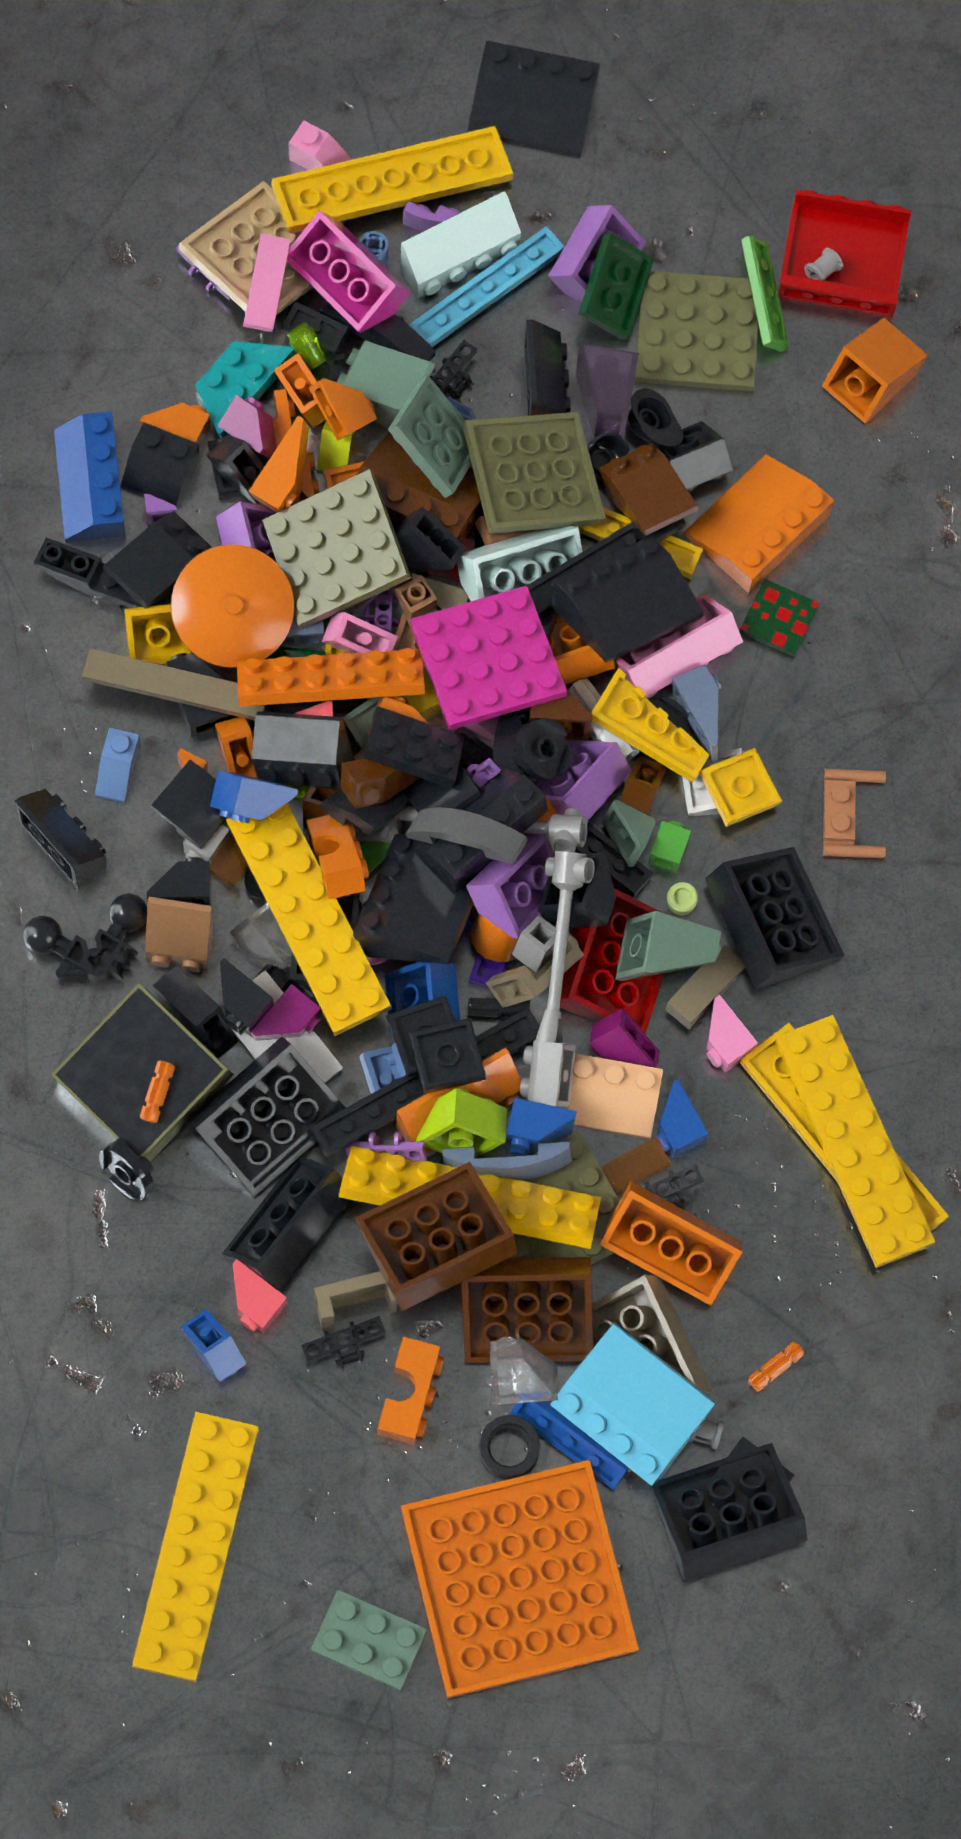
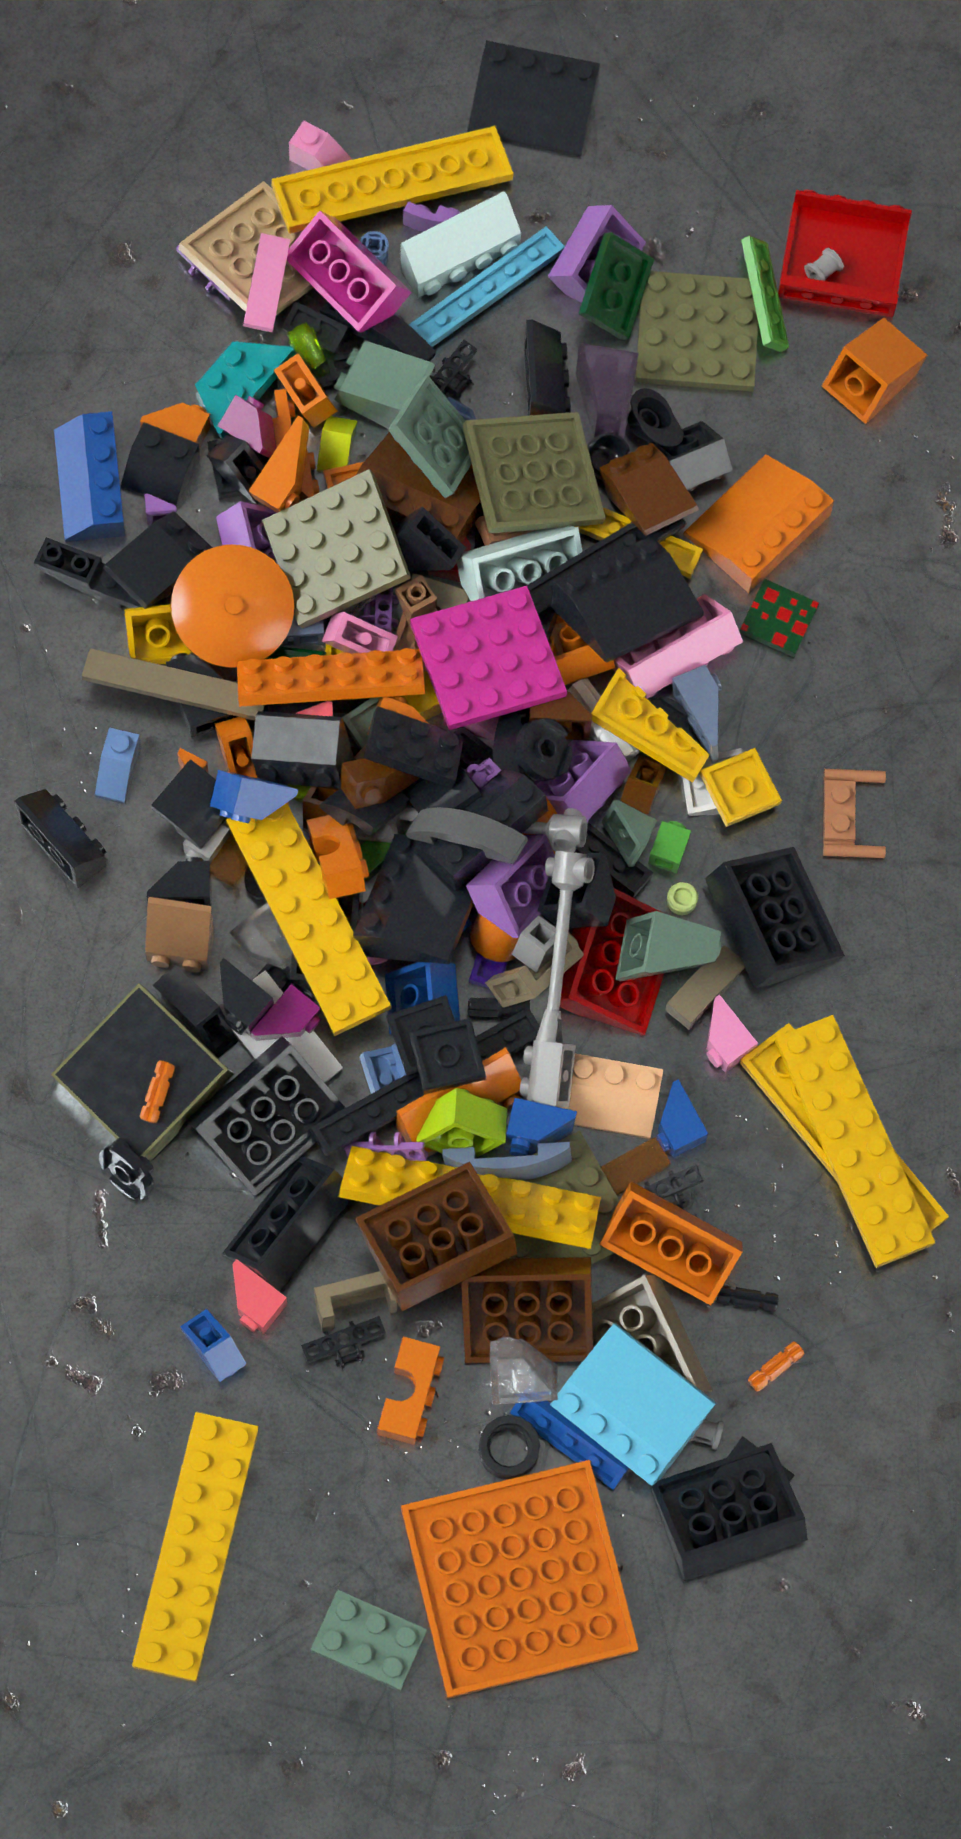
(127, 915): black piece -> none
(342, 407): orange slope -> none
(622, 1040): magenta slope -> none
(748, 1298): none -> black axle

